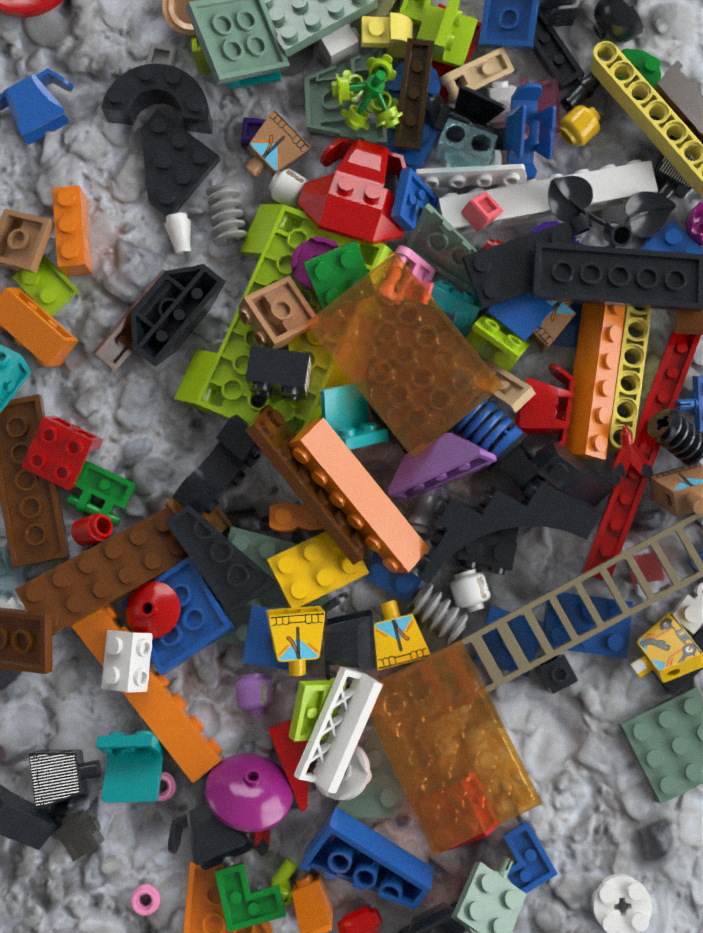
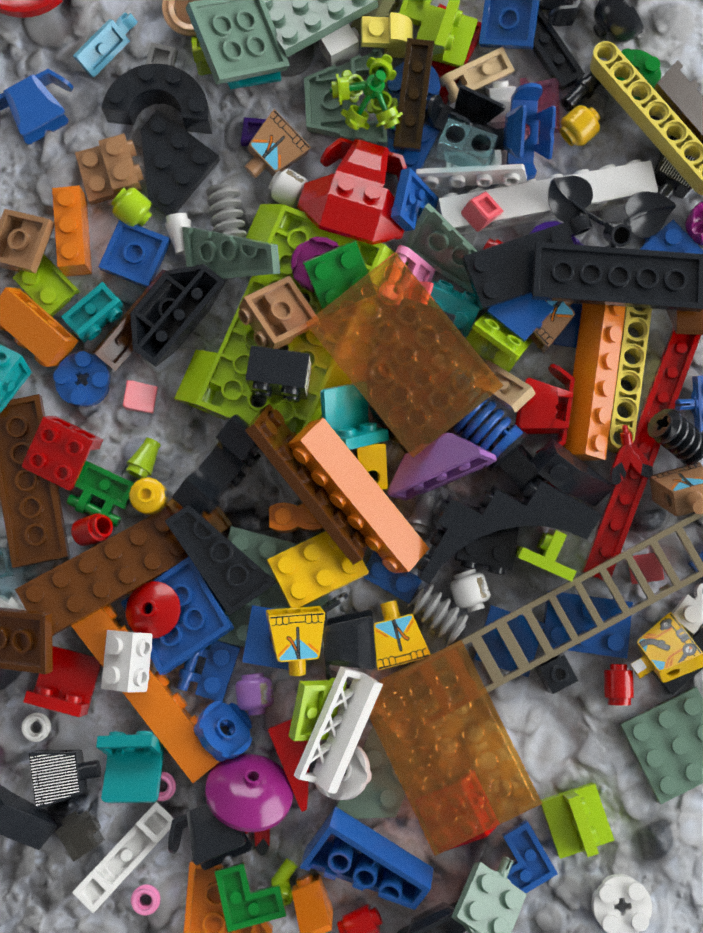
(27, 727): none -> white plate
(69, 685): none -> red bracket
(94, 312): none -> teal bracket
(98, 380): none -> blue plate
(105, 44): none -> medium azure plate
(109, 168): none -> medium nougat plate
(124, 857): none -> white slope
(131, 207): none -> lime head
(134, 254): none -> blue plate
(140, 397): none -> coral slope
(143, 460): none -> lime cone
(148, 496): none -> yellow head
(214, 740): none -> blue plate
(216, 671): none -> blue plate
(229, 254): none -> sand green wing
(374, 458): none -> yellow torso
(550, 546): none -> lime bracket
(577, 821): none -> lime bracket
(618, 685): none -> red brick

